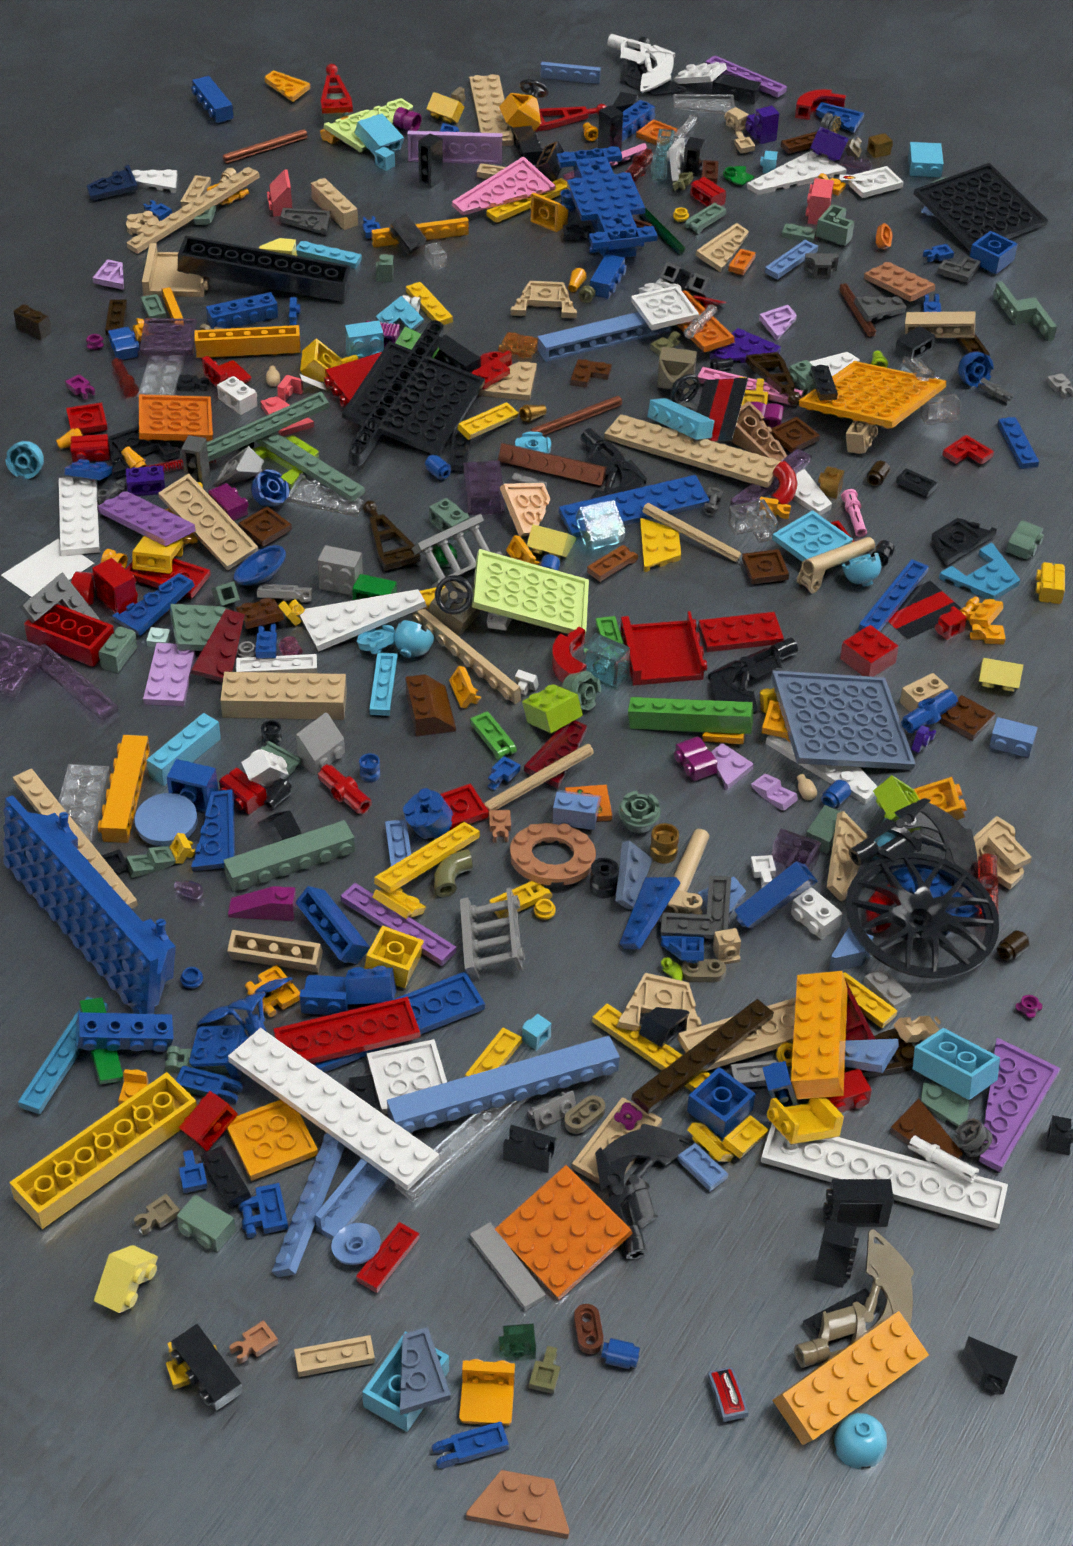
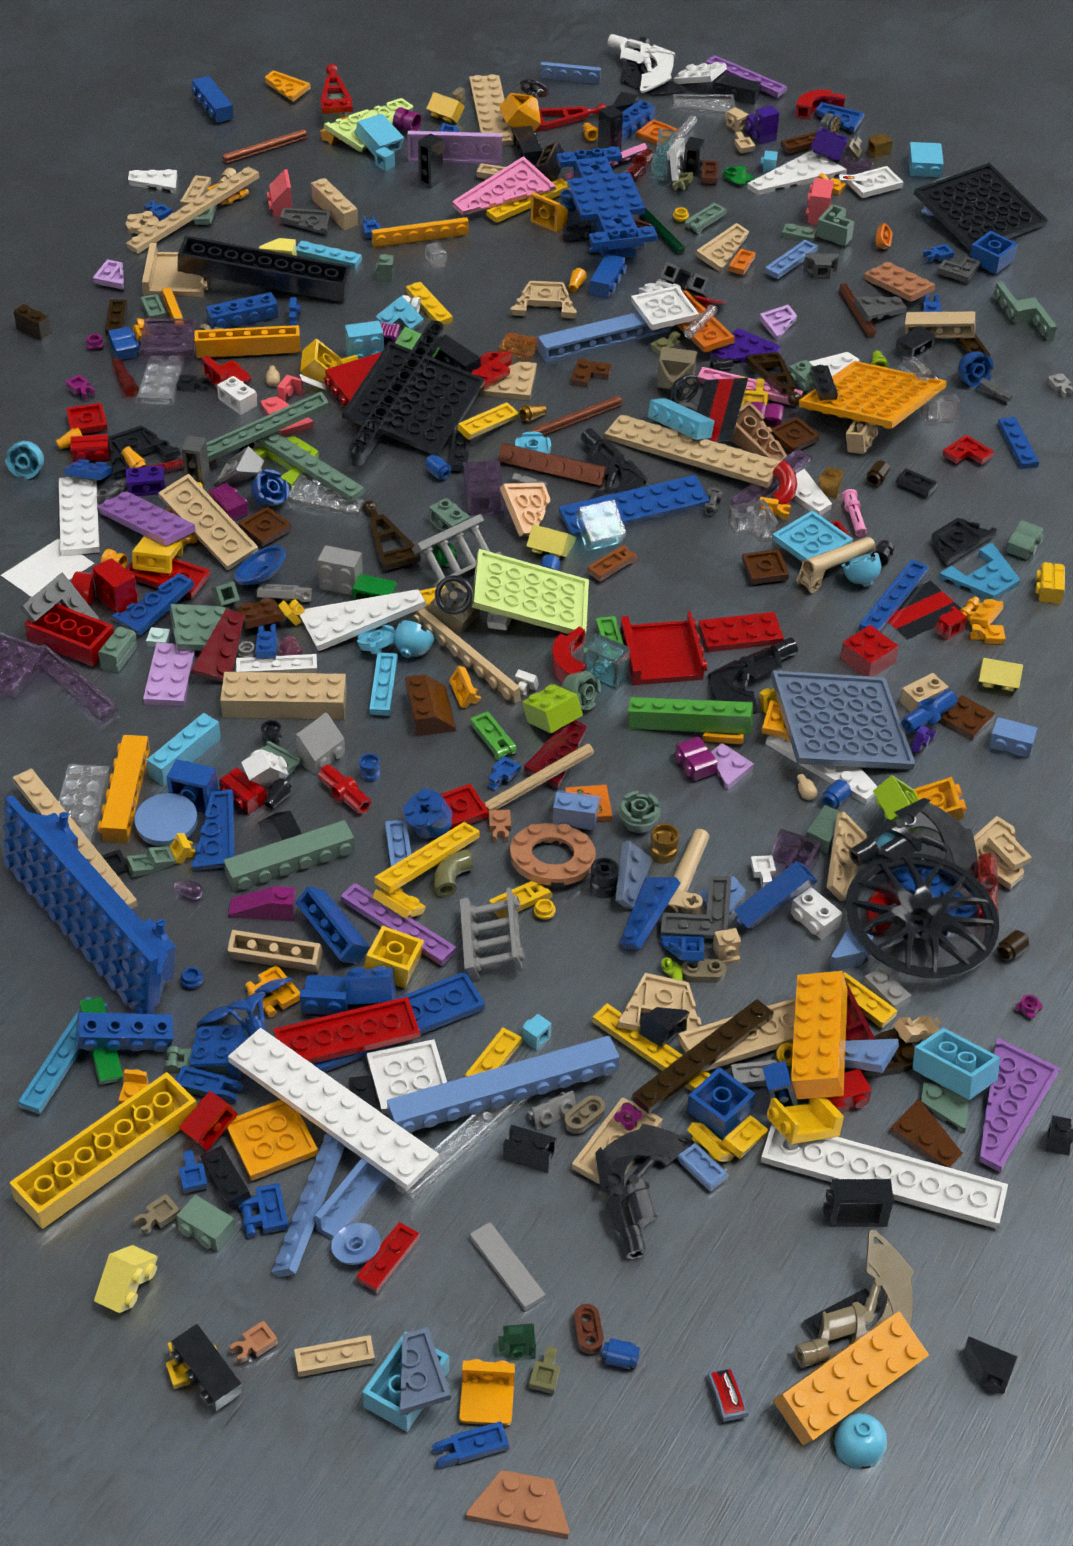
(117, 184): dark blue wing -> none
(174, 417): orange plate -> none
(407, 234): black brick -> none
(519, 550): light orange plate -> none
(563, 1232): orange plate -> none
(591, 293): olive bush -> none
(659, 544): yellow wing -> none
(691, 532): tan axle -> none
(707, 192): red brick -> none
(771, 790): lavender slope -> none
(836, 1254): black brick -> none
(935, 1154): white pin -> none
(971, 1136): dark grey wheel -> none

